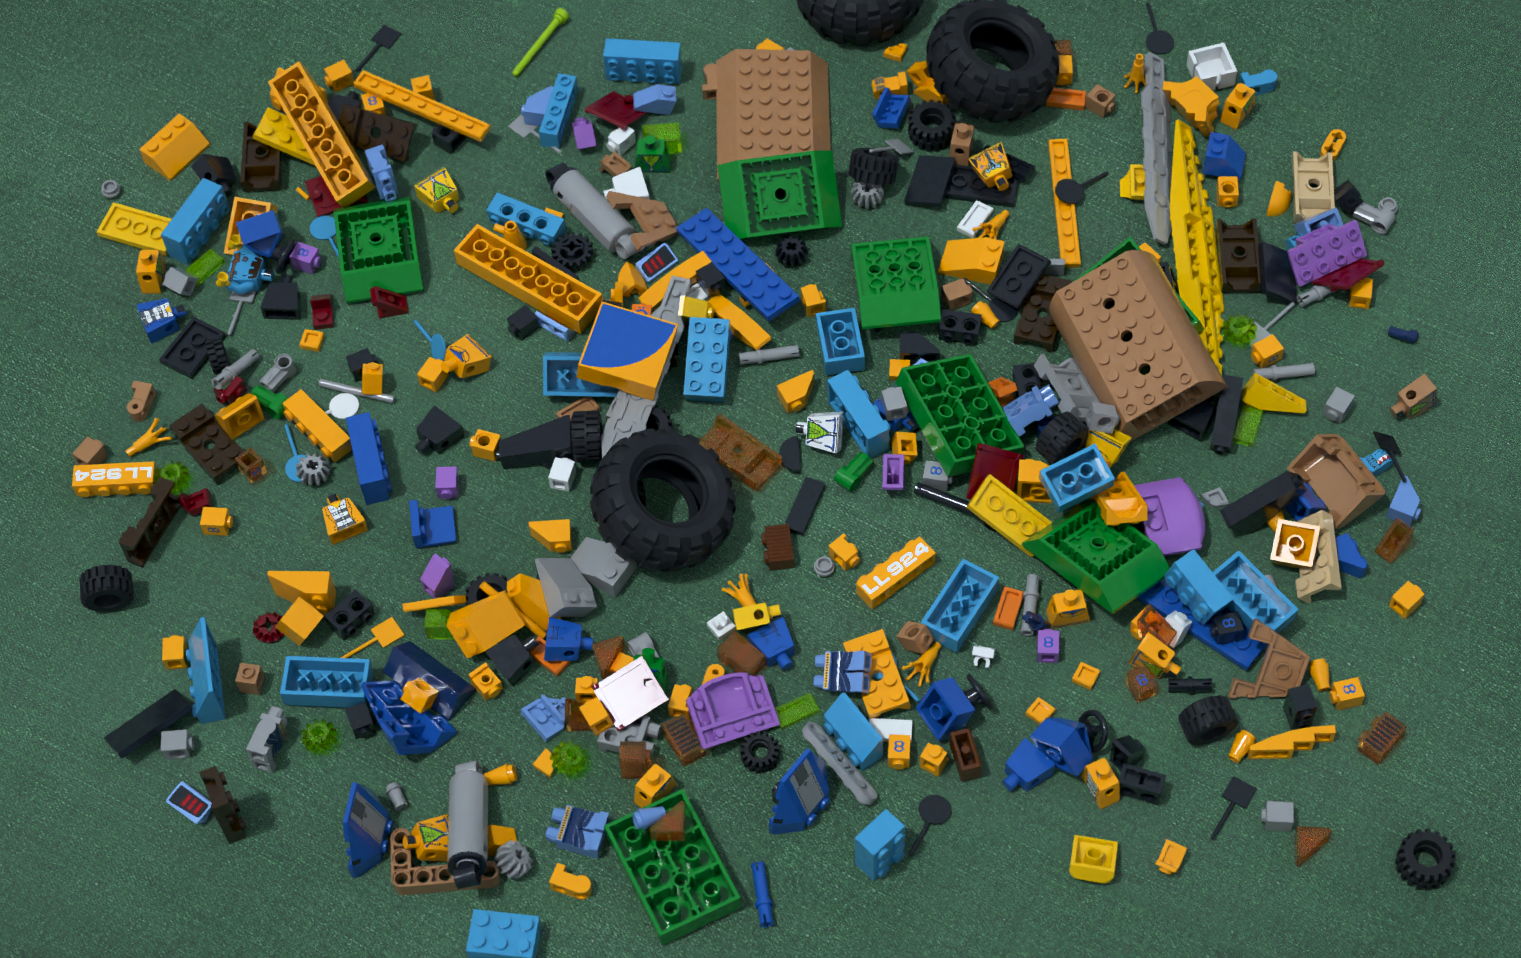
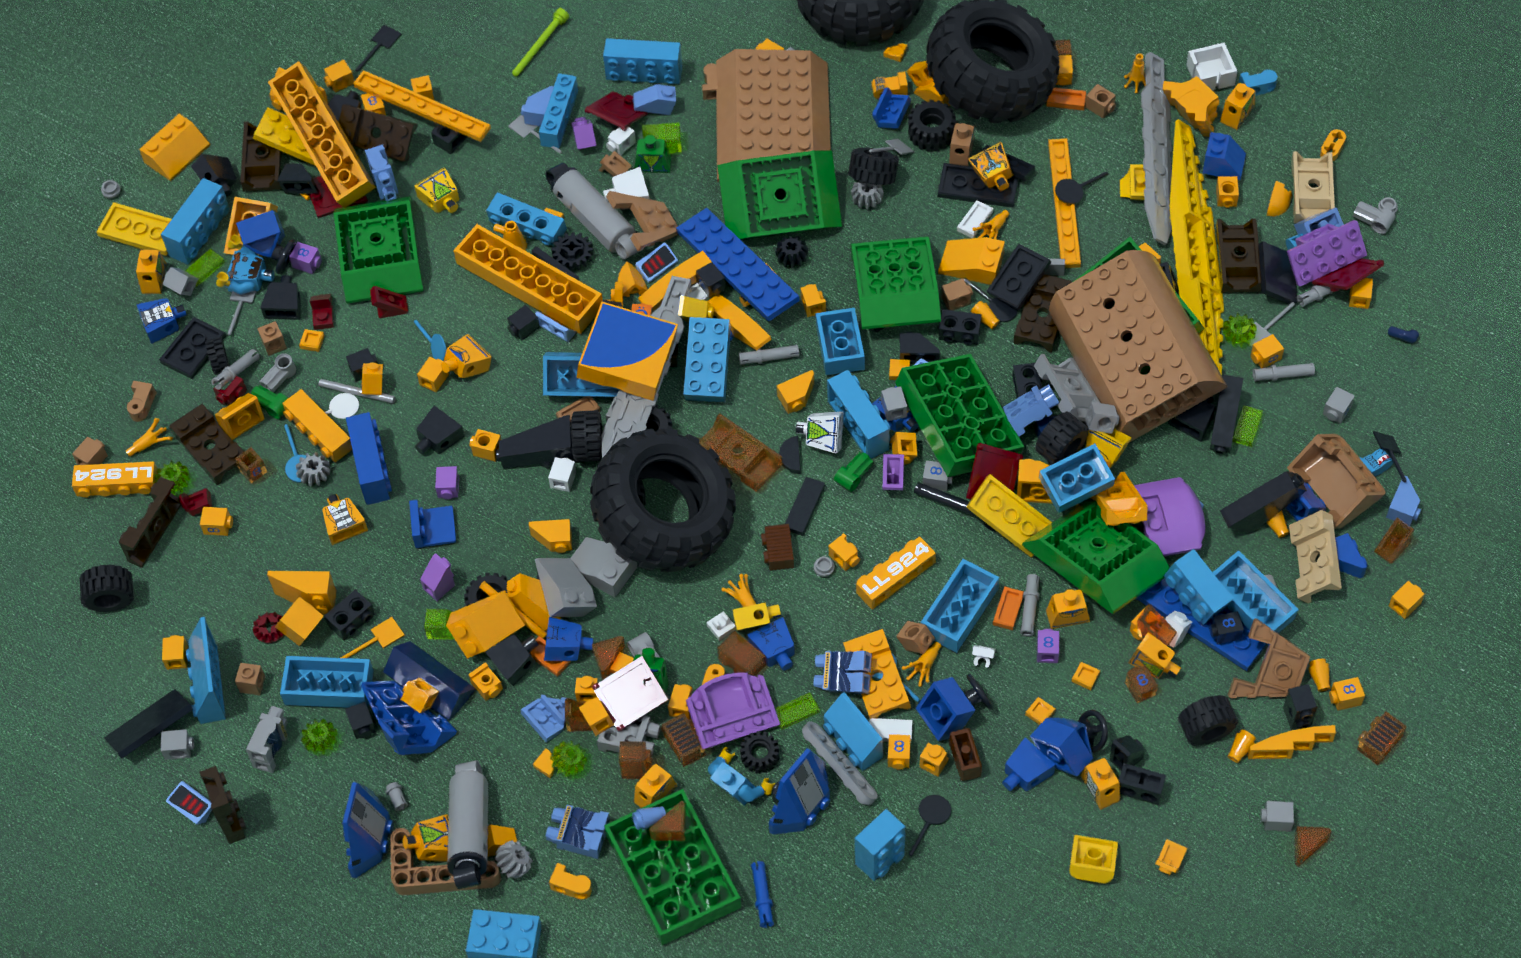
(272, 338): none -> medium nougat brick
(296, 180): none -> black slope
(324, 229): dark azure piece -> none
(434, 603): light orange tile -> none
(502, 775): light orange cone -> none
(735, 783): none -> dark azure torso
(930, 181): black tile -> none
(1003, 390): orange slope -> none
(1036, 621): dark blue axle -> none
(1158, 41): black piece -> none
(1190, 684): black pin -> none
(1215, 498): light grey tile -> none
(1238, 793): black piece -> none
(1269, 396): yellow slope -> none
(1294, 544): light orange slope -> none
(1348, 196): black brick -> none
(1415, 398): medium nougat torso -> none
(1417, 873): black tyre -> none

